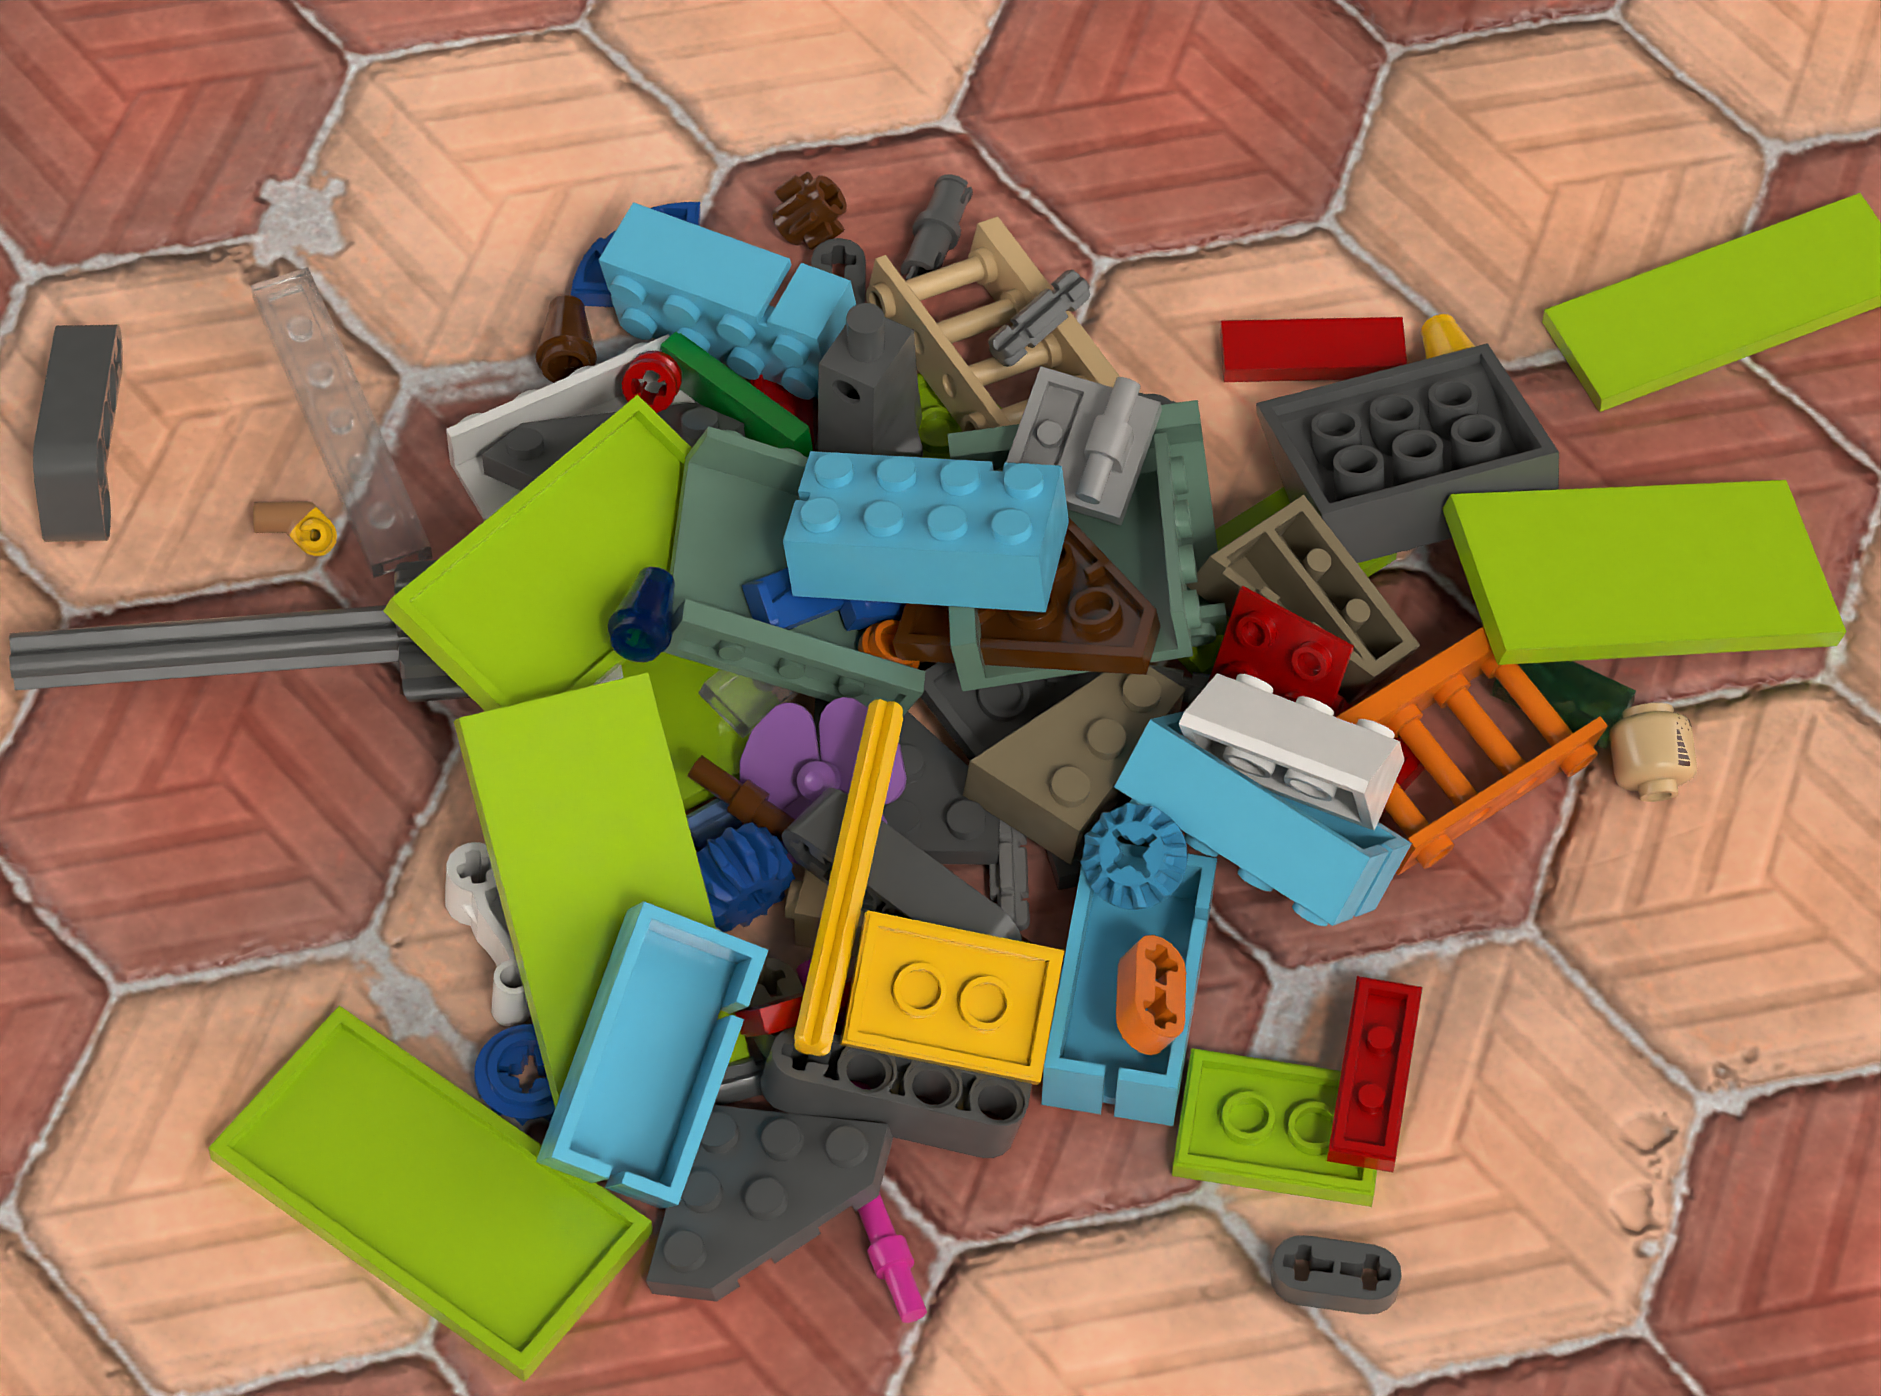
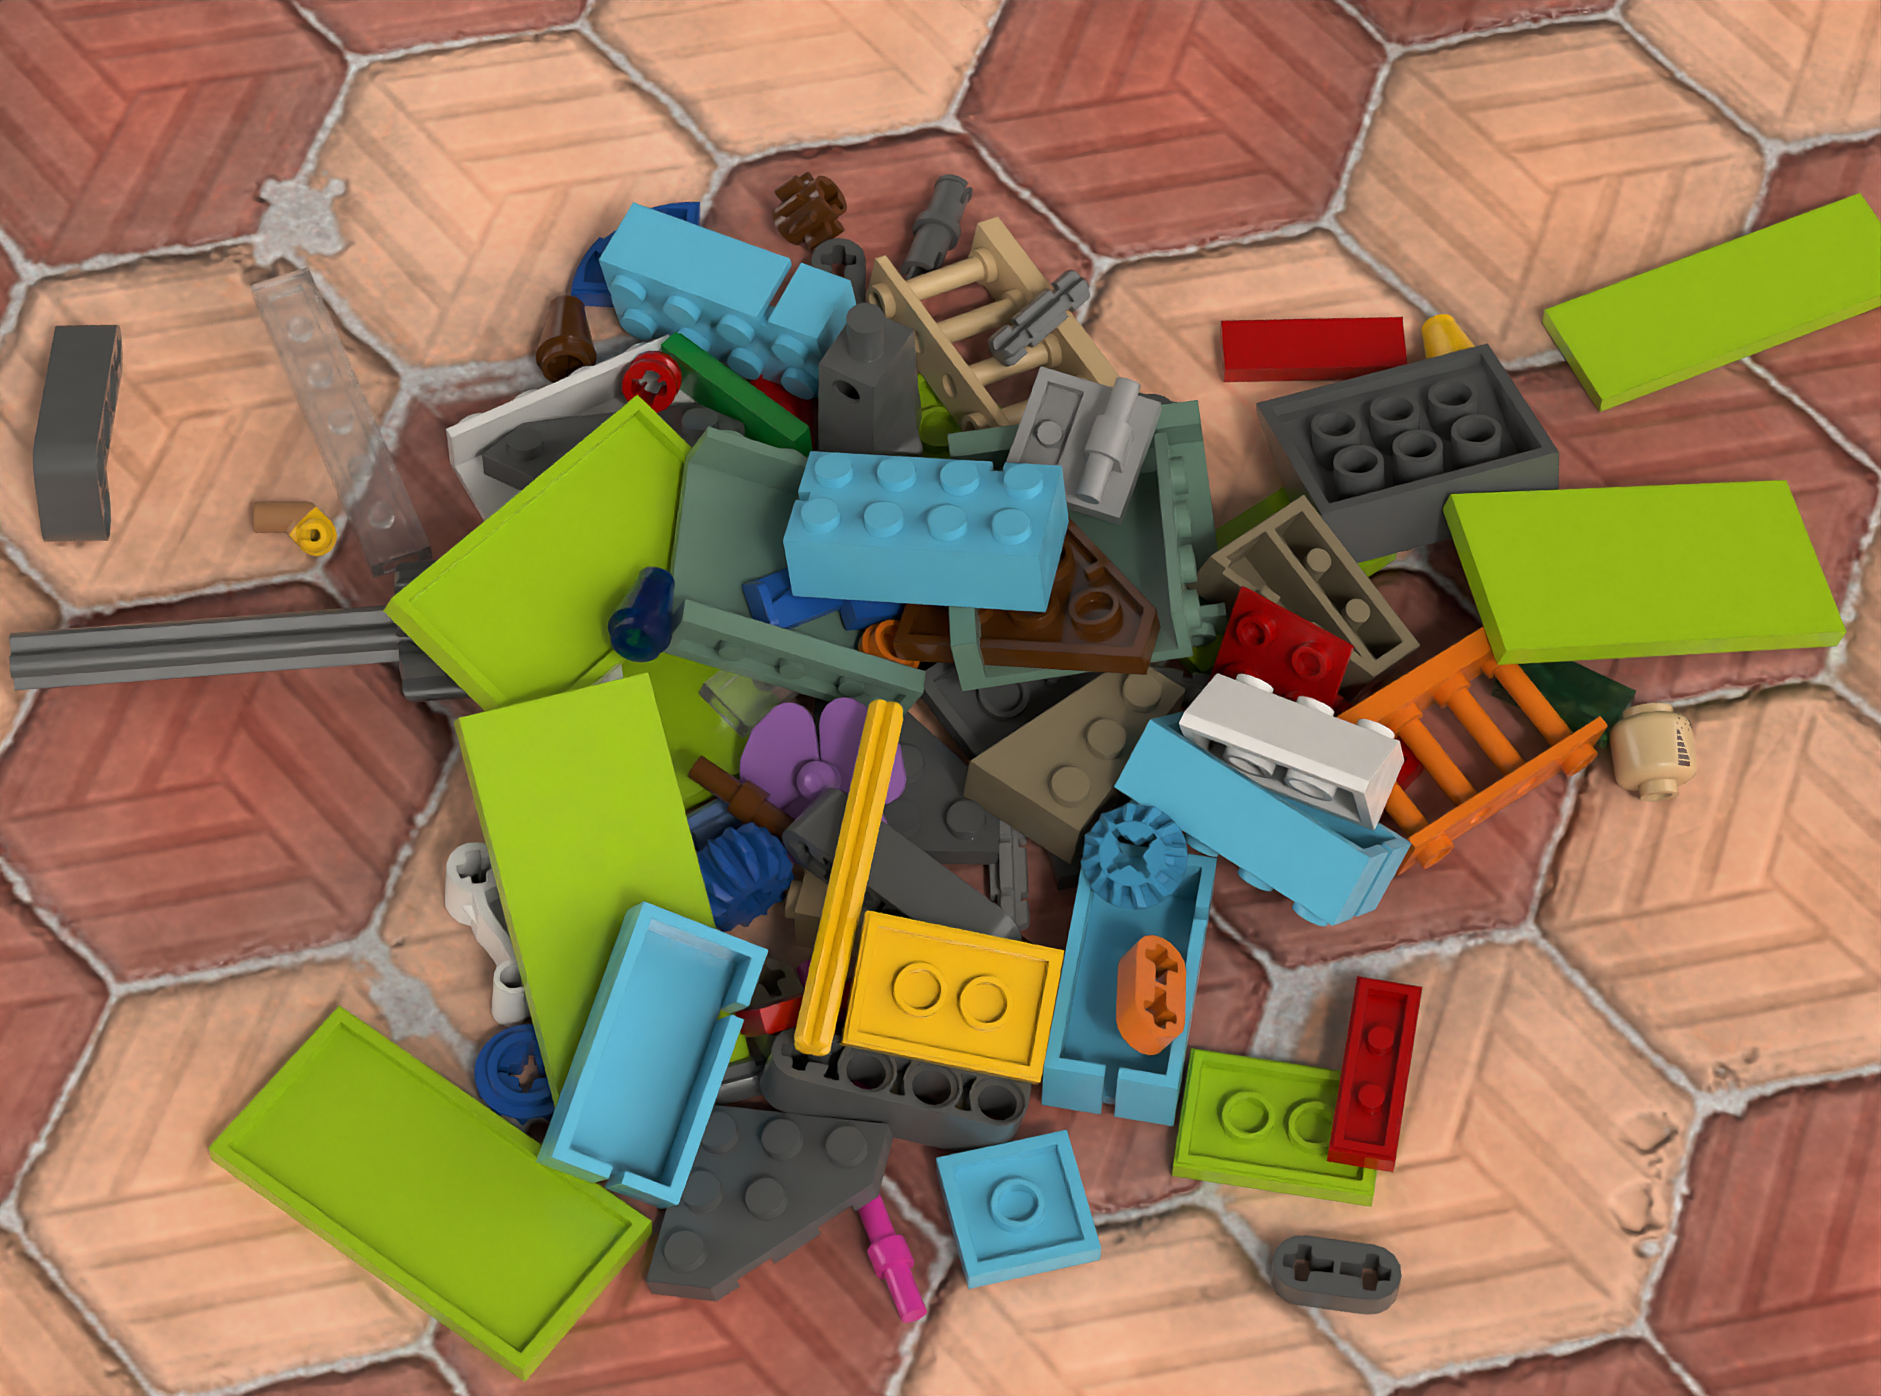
(1017, 1209): none -> medium azure plate

